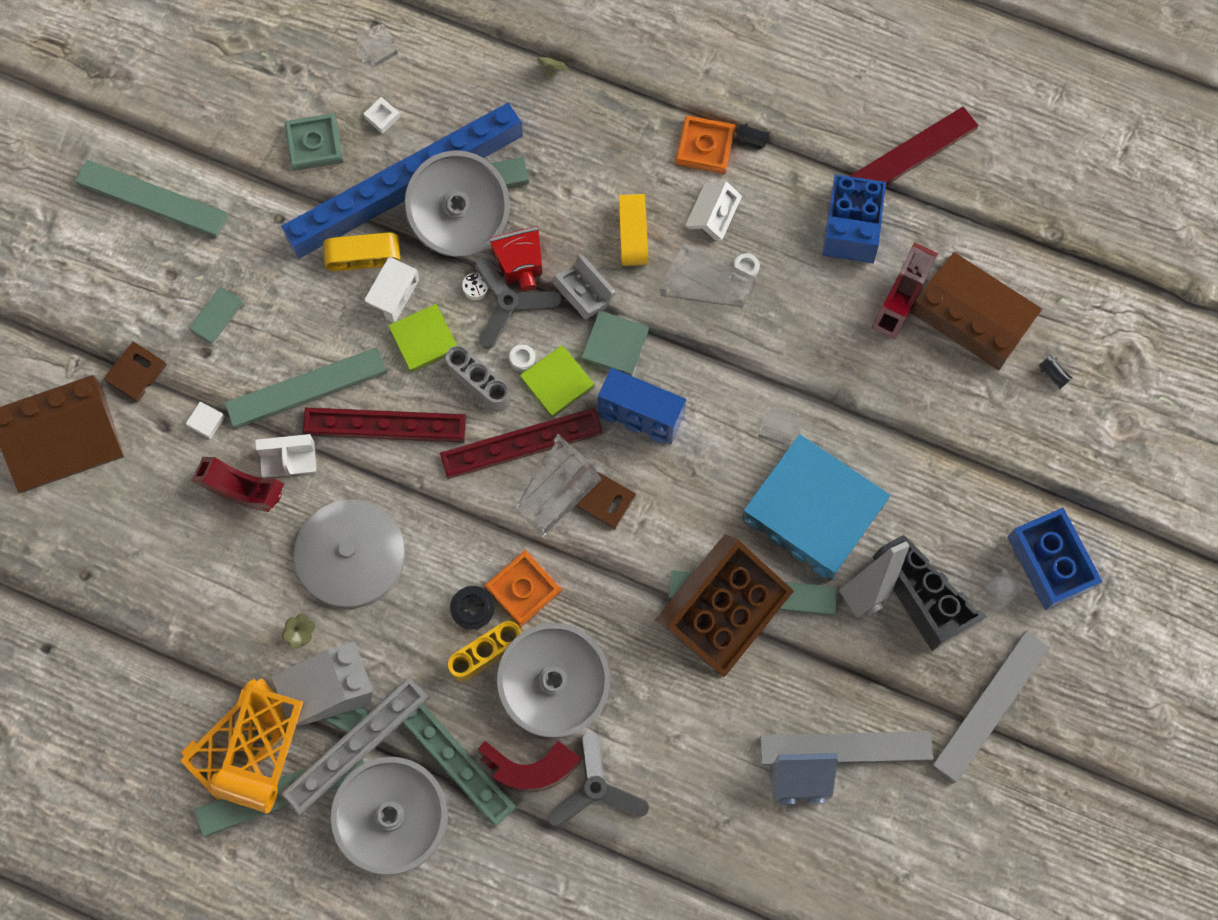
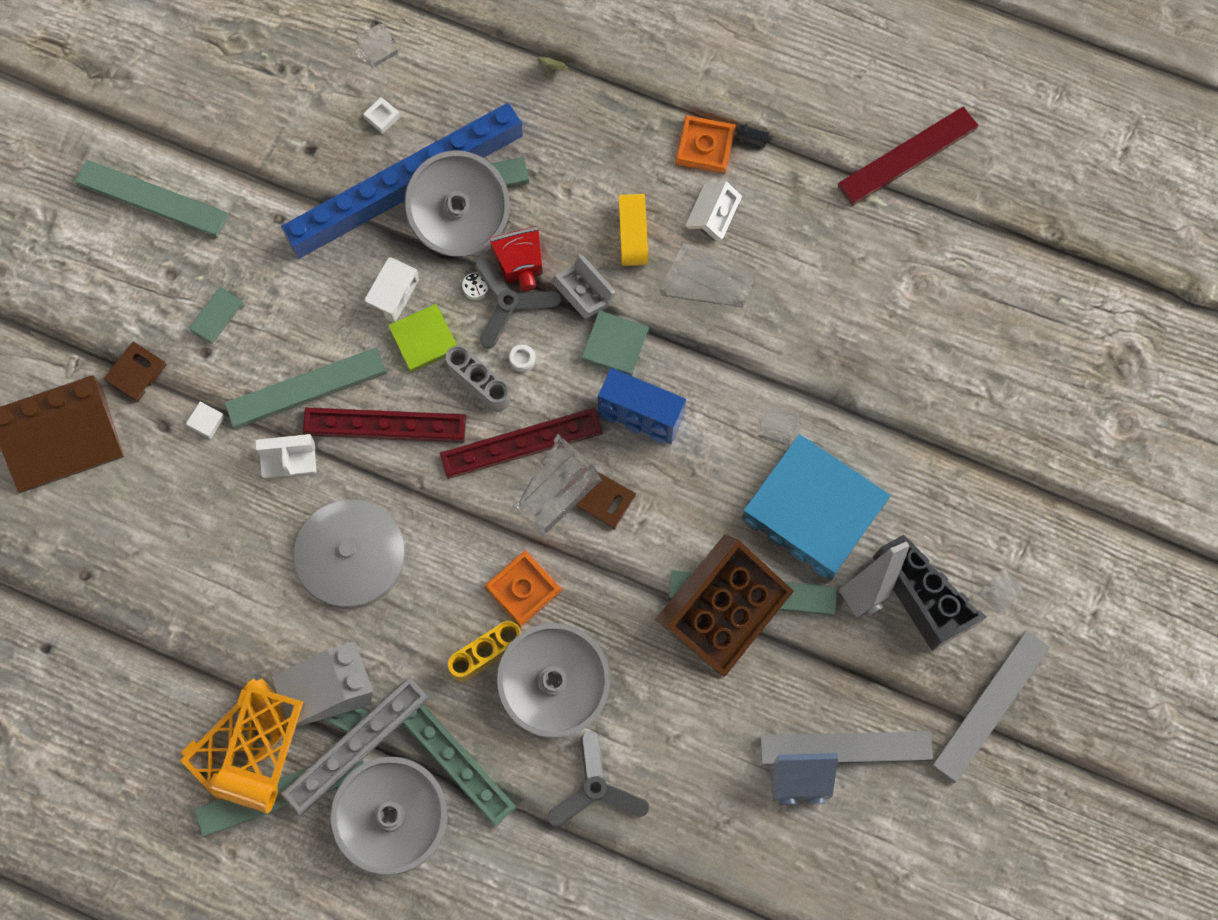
(236, 485): dark red arch -> none
(298, 630): olive plant -> none
(313, 141): sand green tile -> none
(360, 251): yellow beam -> none
(461, 601): black gear -> none
(533, 777): dark red arch -> none
(557, 381): lime tile -> none
(748, 264): white tile -> none
(854, 219): blue slope -> none
(904, 291): dark red arch -> none
(975, 310): reddish brown slope -> none
(1054, 558): blue brick -> none
(1055, 371): black pin -> none

